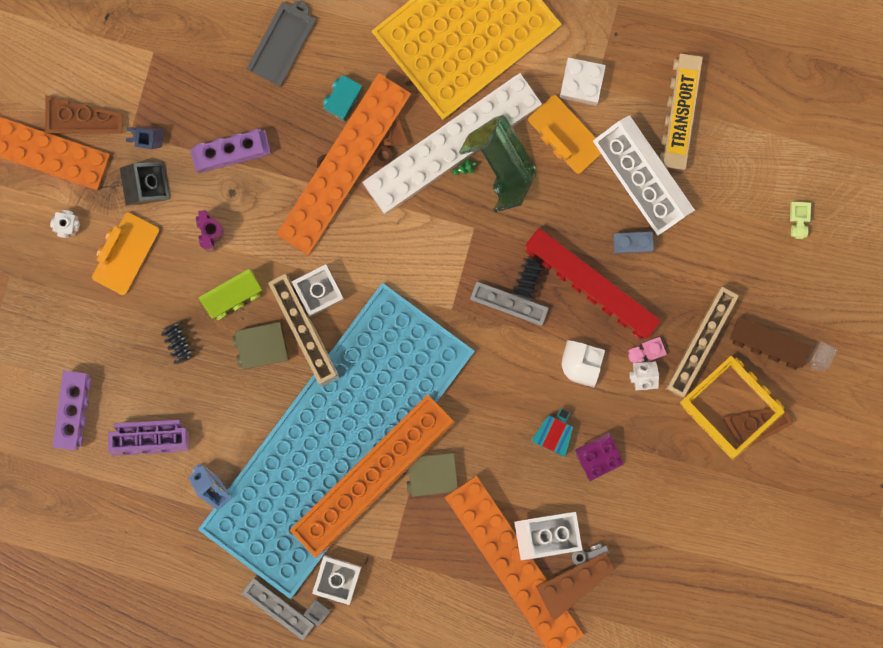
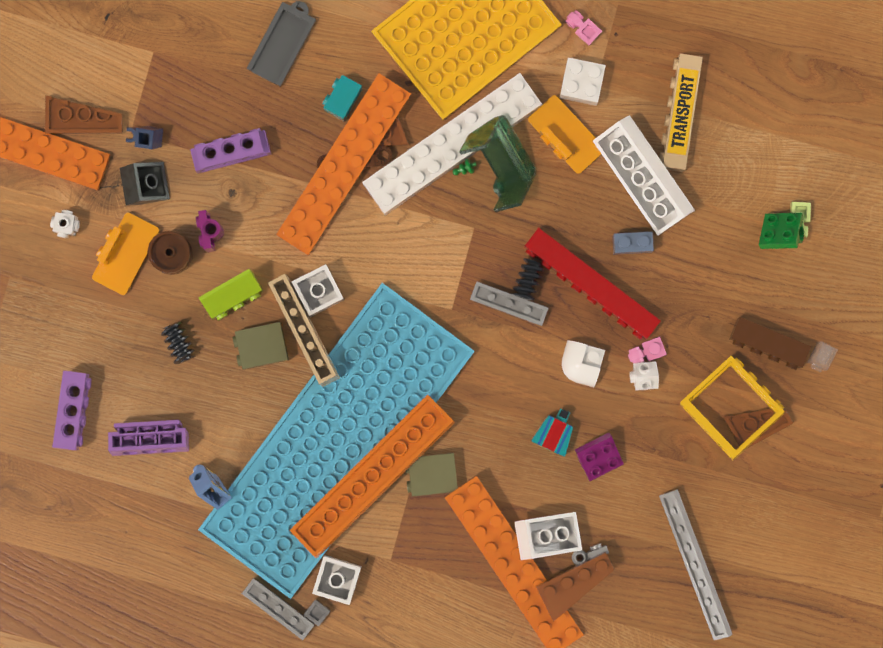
(178, 260): none -> reddish brown wheel
(587, 31): none -> bright pink plate
(695, 565): none -> light grey plate
(701, 342): tan brick -> none
(782, 231): none -> green plate

